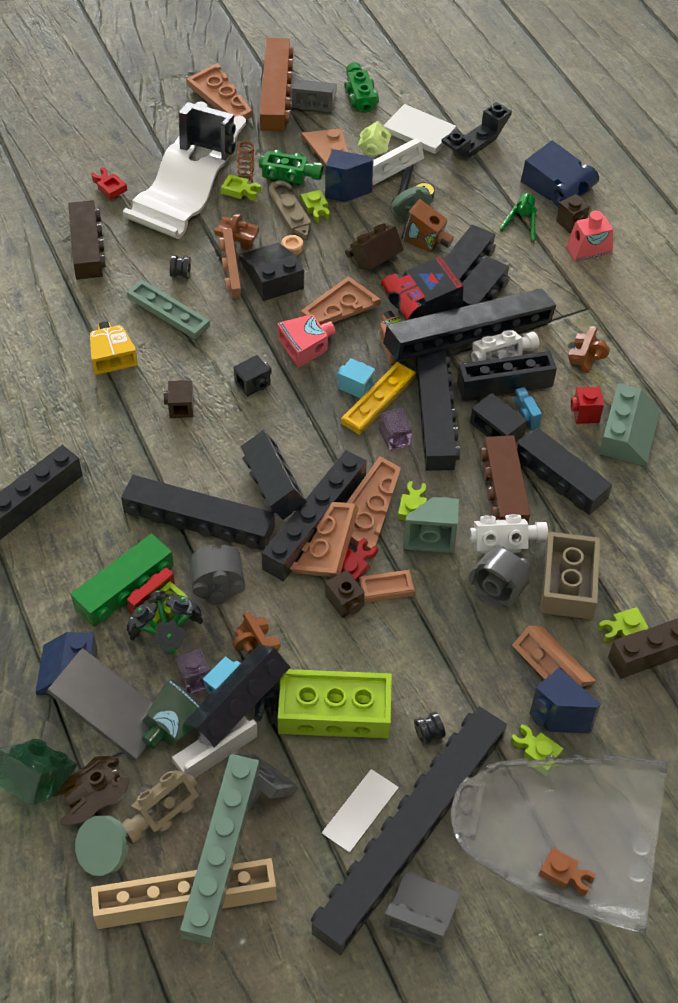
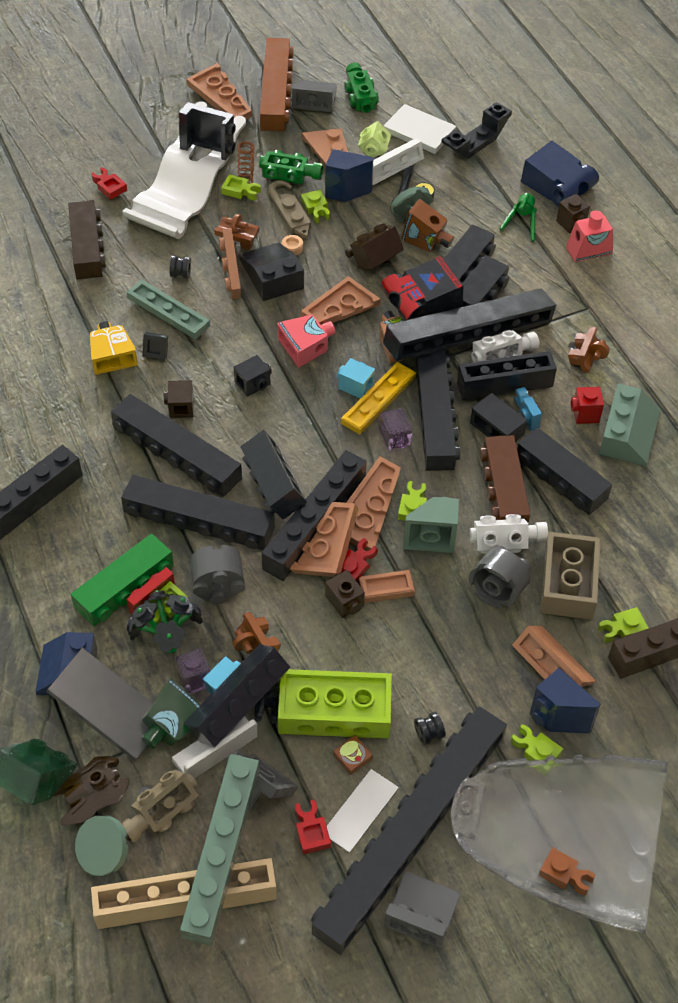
(155, 346): none -> black tile
(176, 445): none -> black brick
(312, 830): none -> red plate
(352, 755): none -> tile

